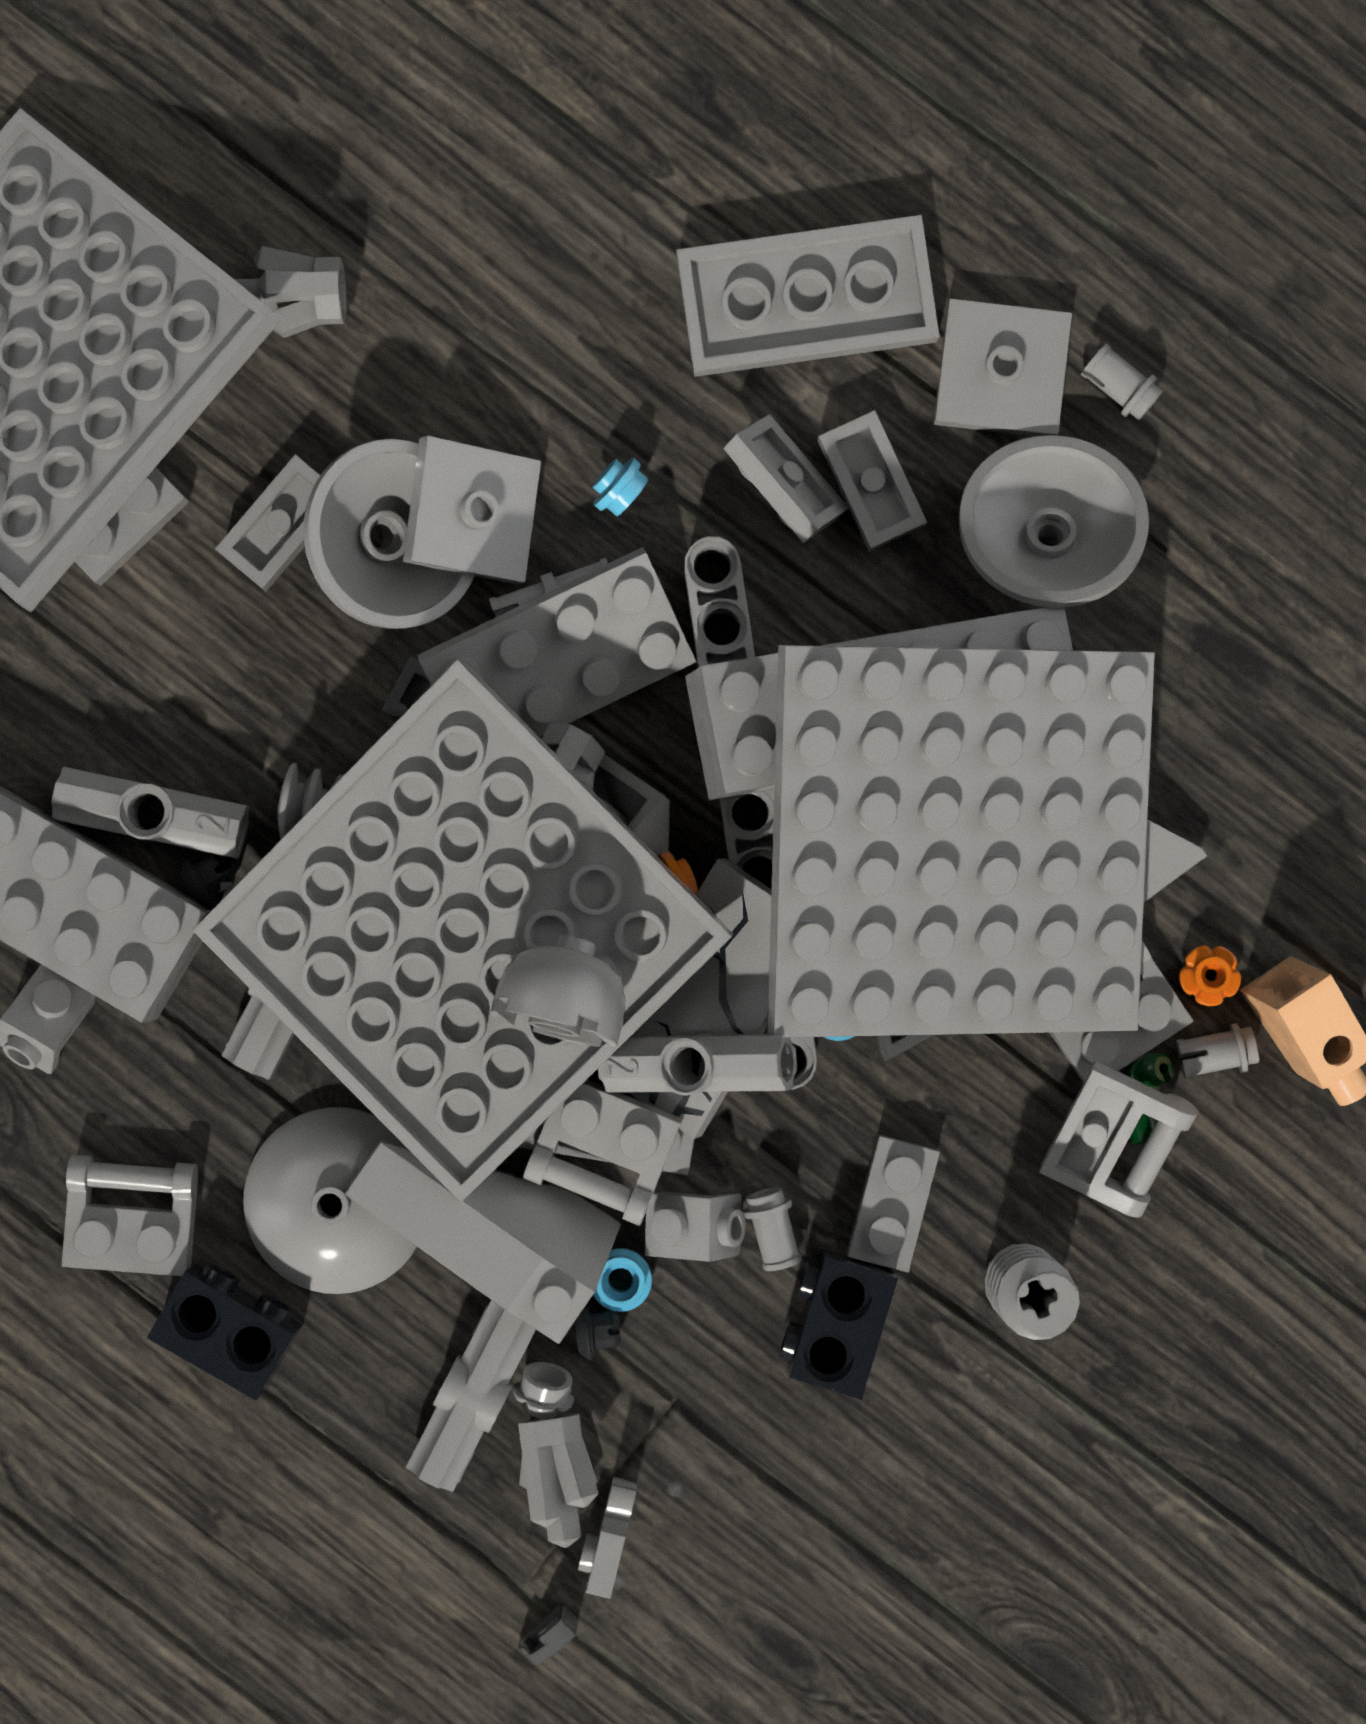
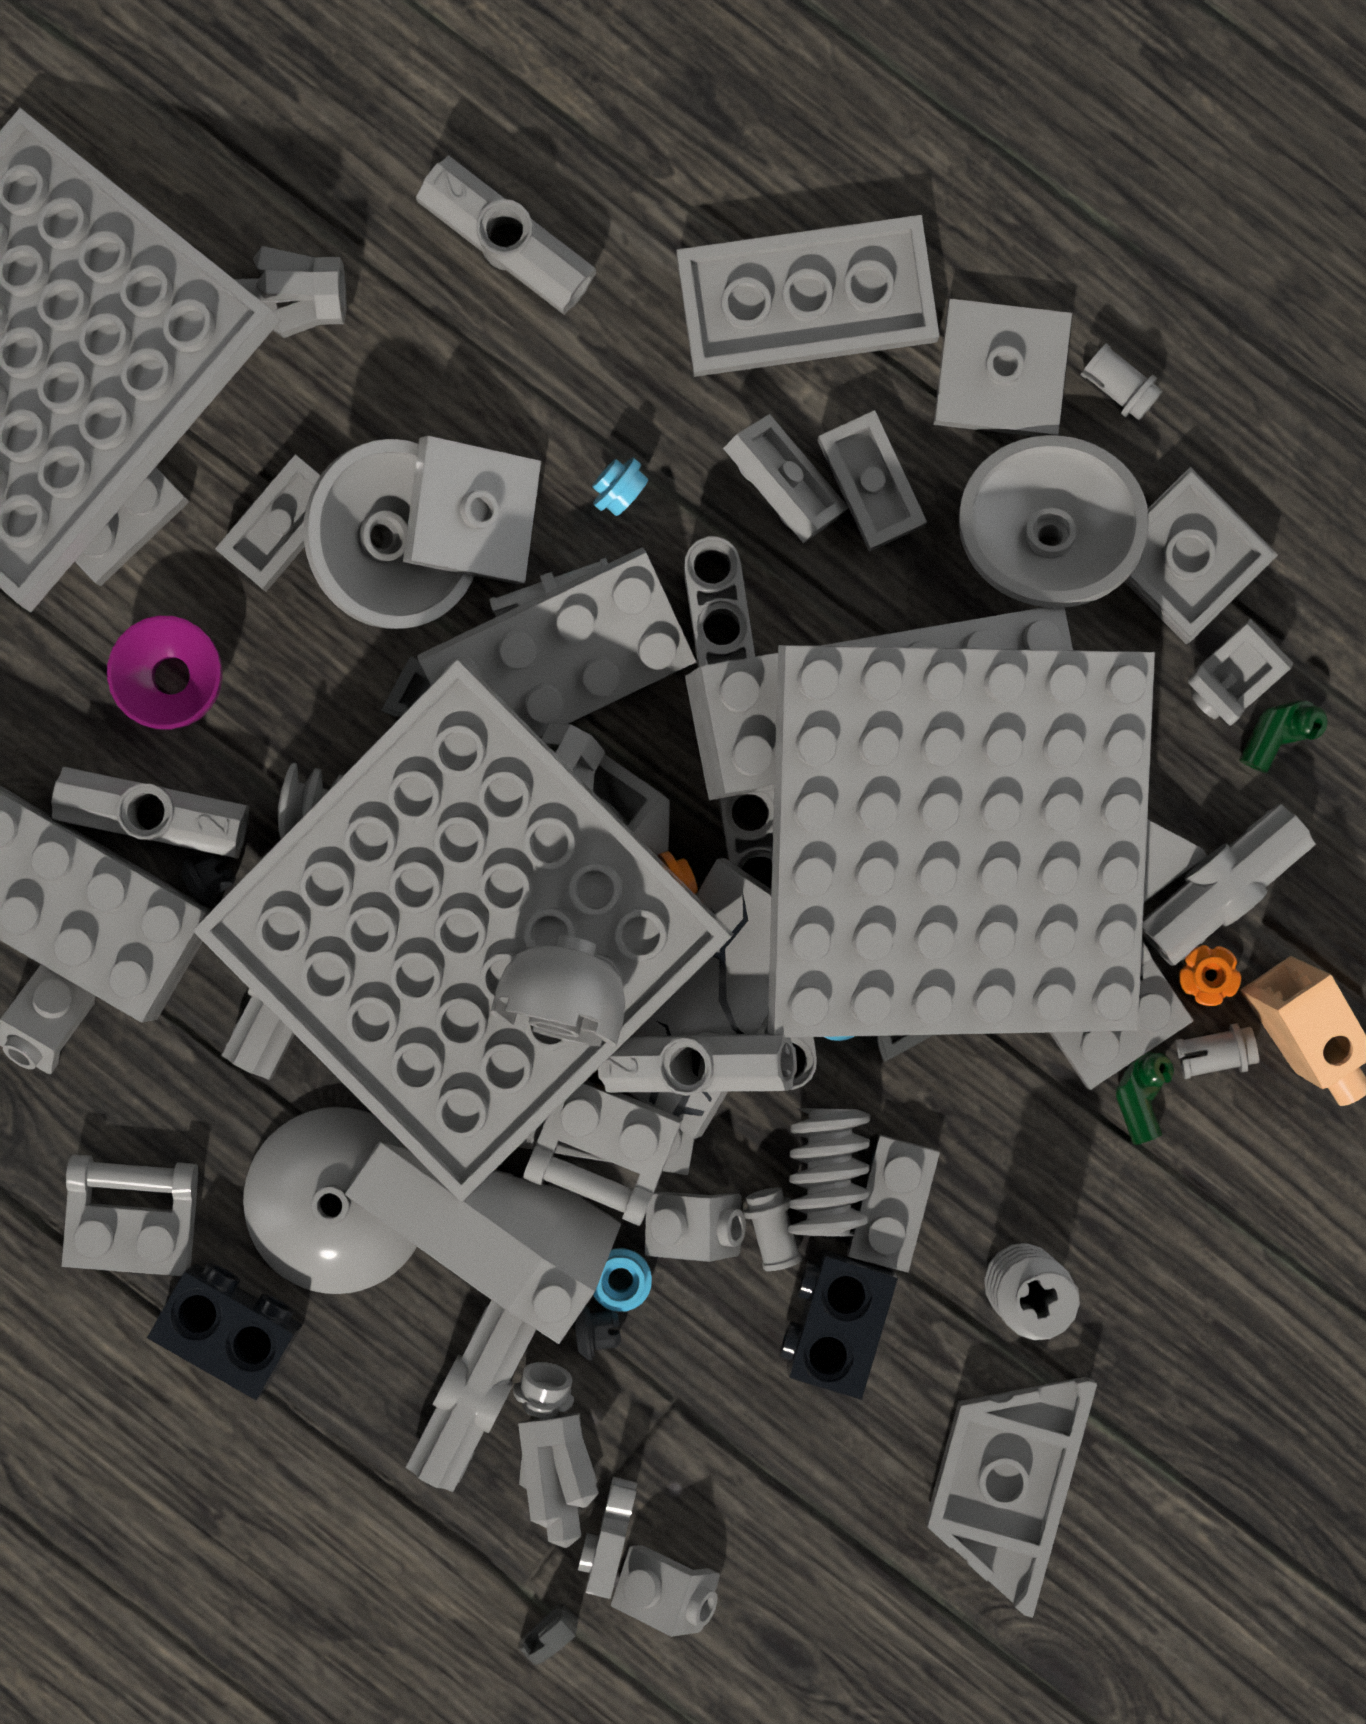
(134, 666): none -> magenta piece
(478, 210): none -> light grey piece
(665, 1592): none -> light grey bracket
(829, 1172): none -> light grey piece
(1009, 1482): none -> light grey wing
(1098, 1131): light grey plate -> none
(1195, 556): none -> light grey plate
(1226, 884): none -> light grey piece
(1237, 673): none -> light grey bracket
(1281, 726): none -> dark green arm

